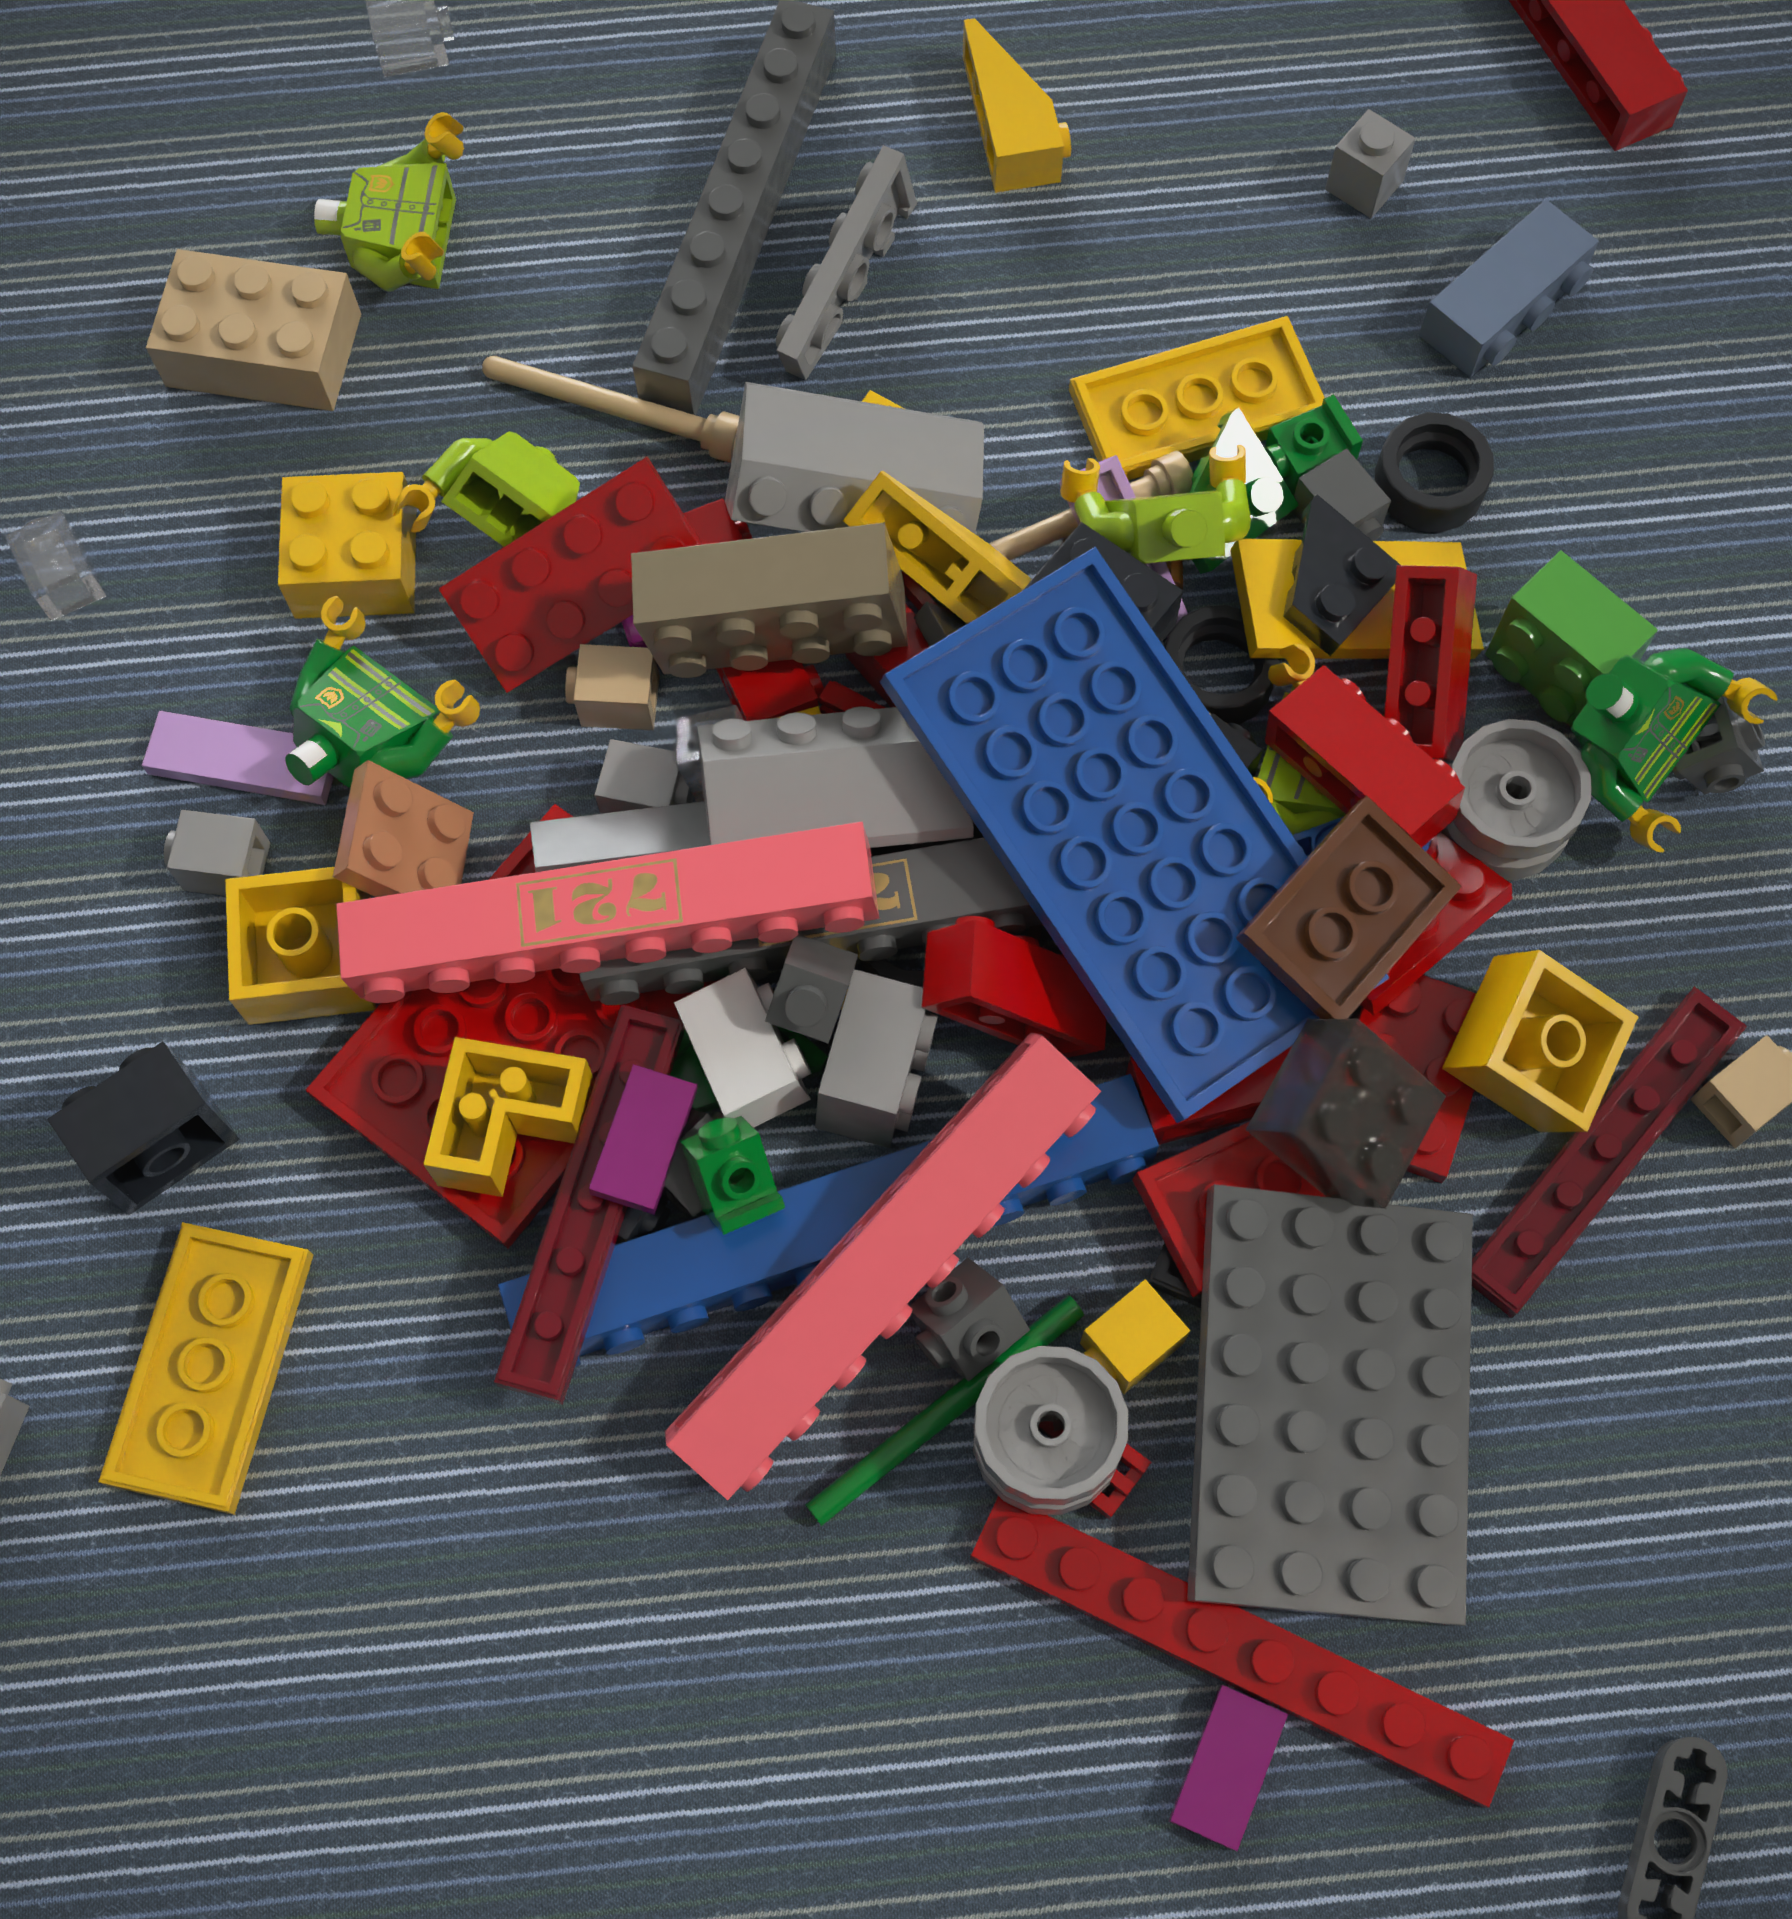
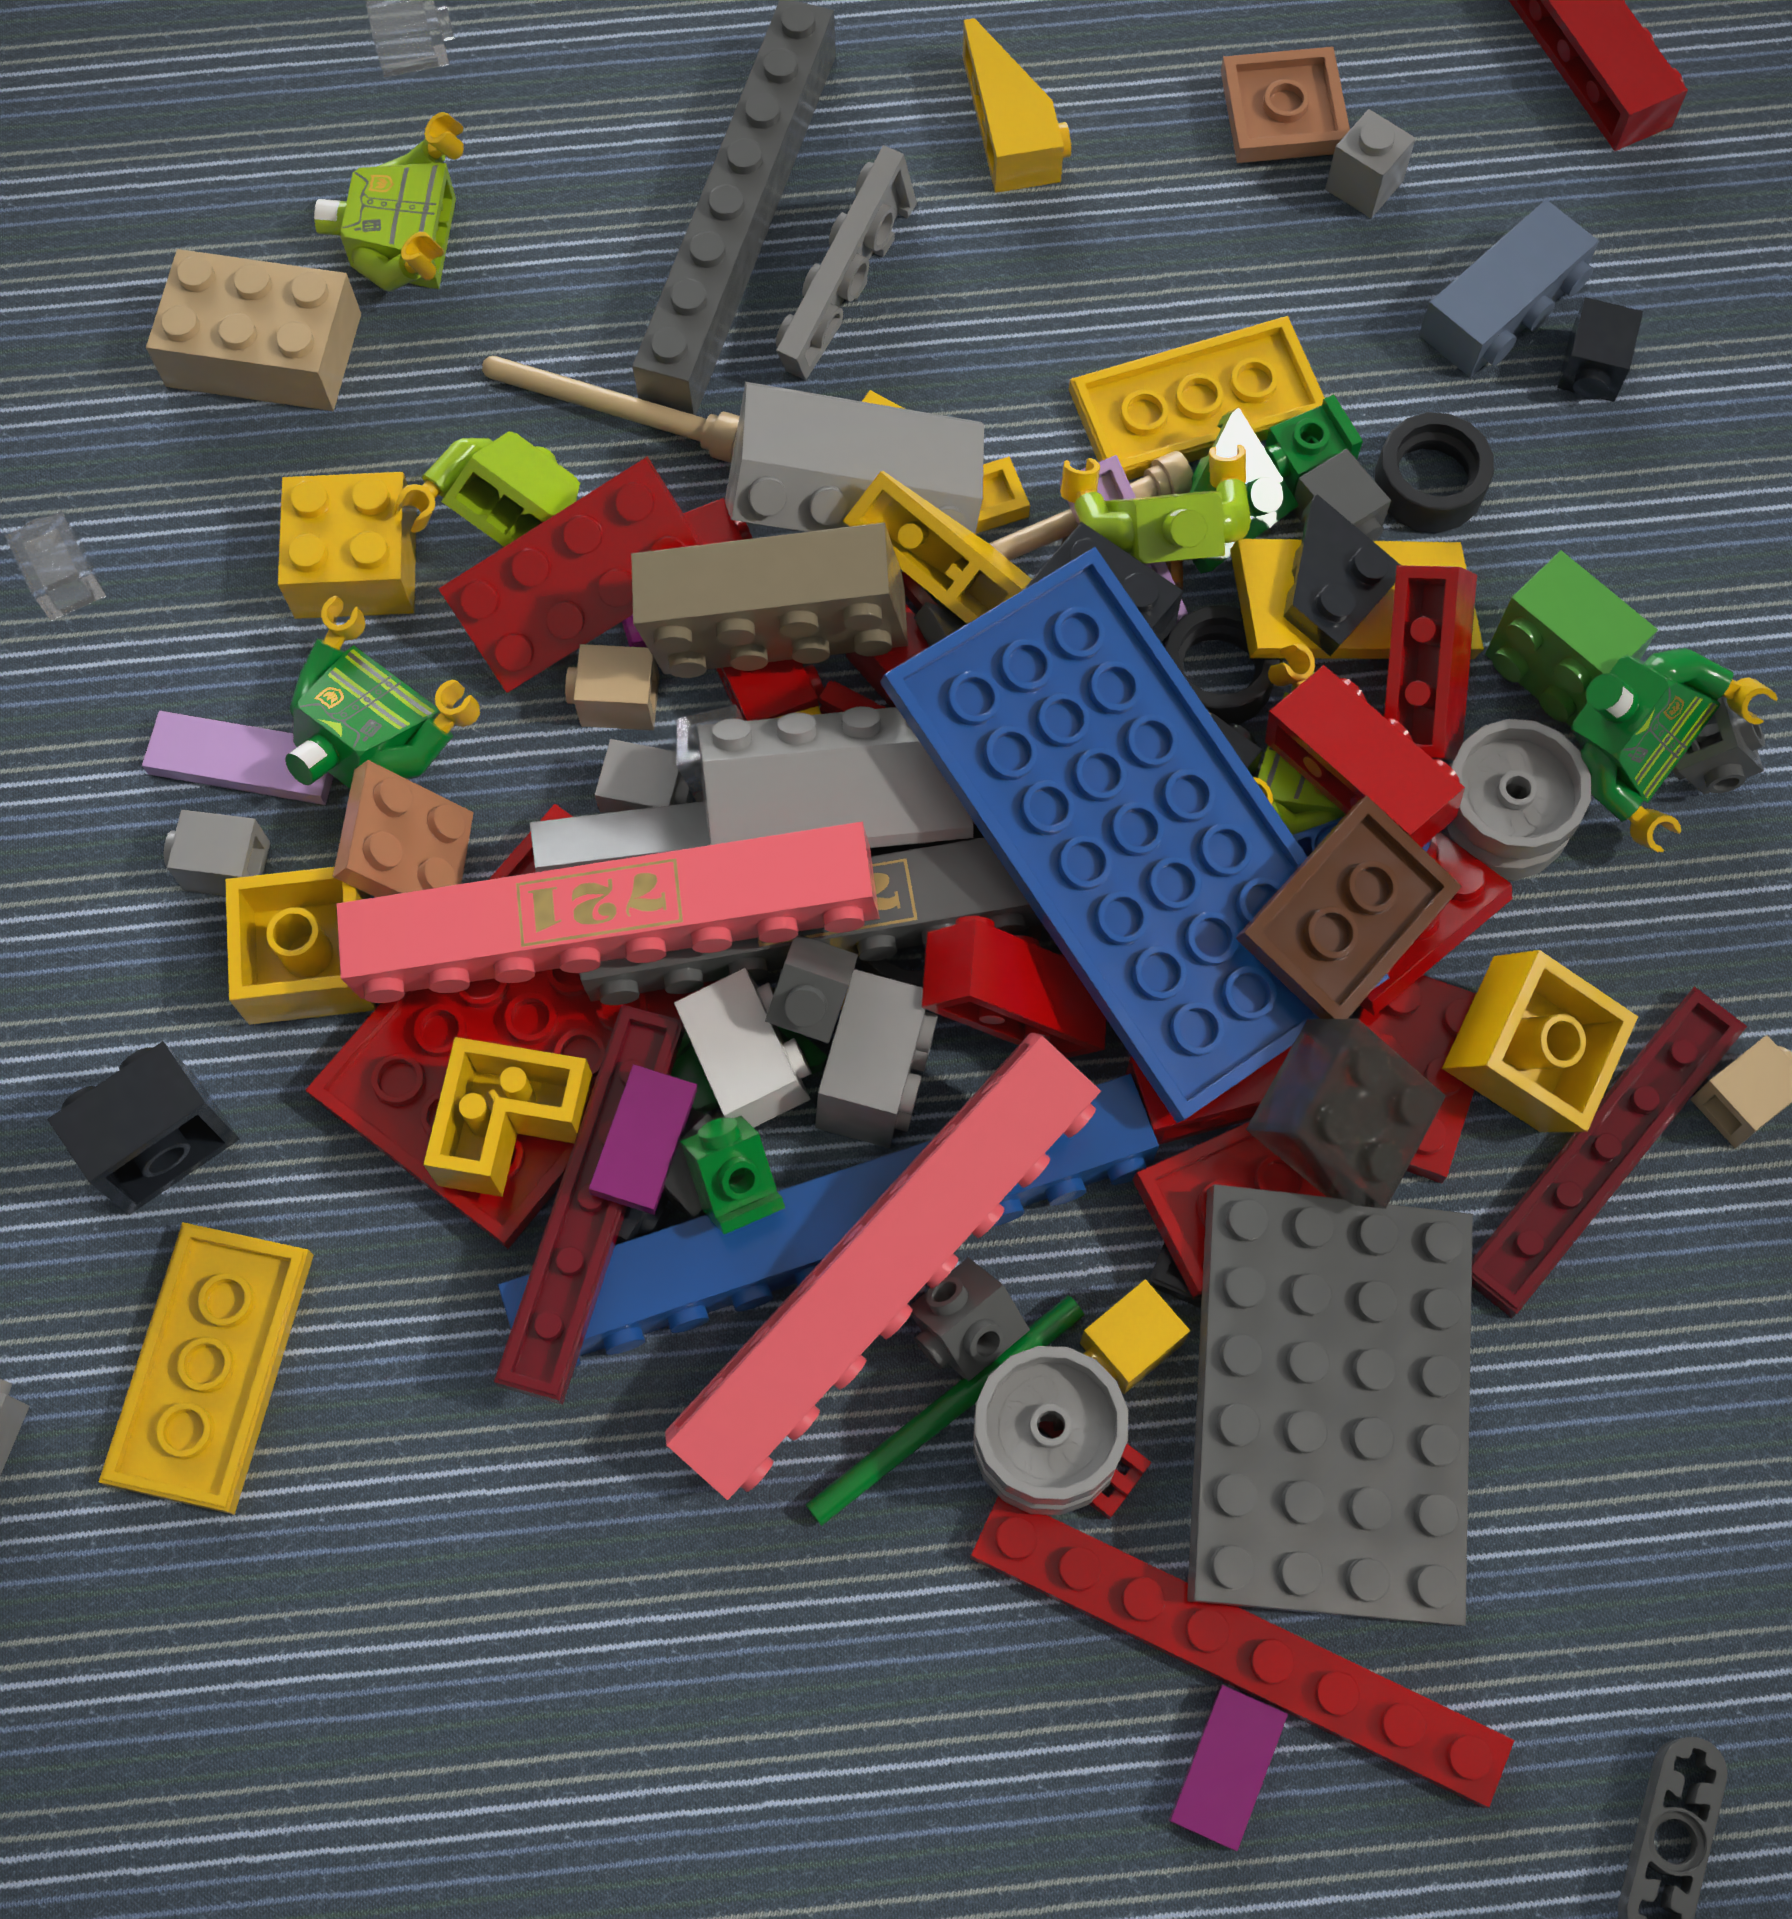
(1002, 496): none -> yellow tile
(1284, 104): none -> nougat plate
(1600, 350): none -> black brick

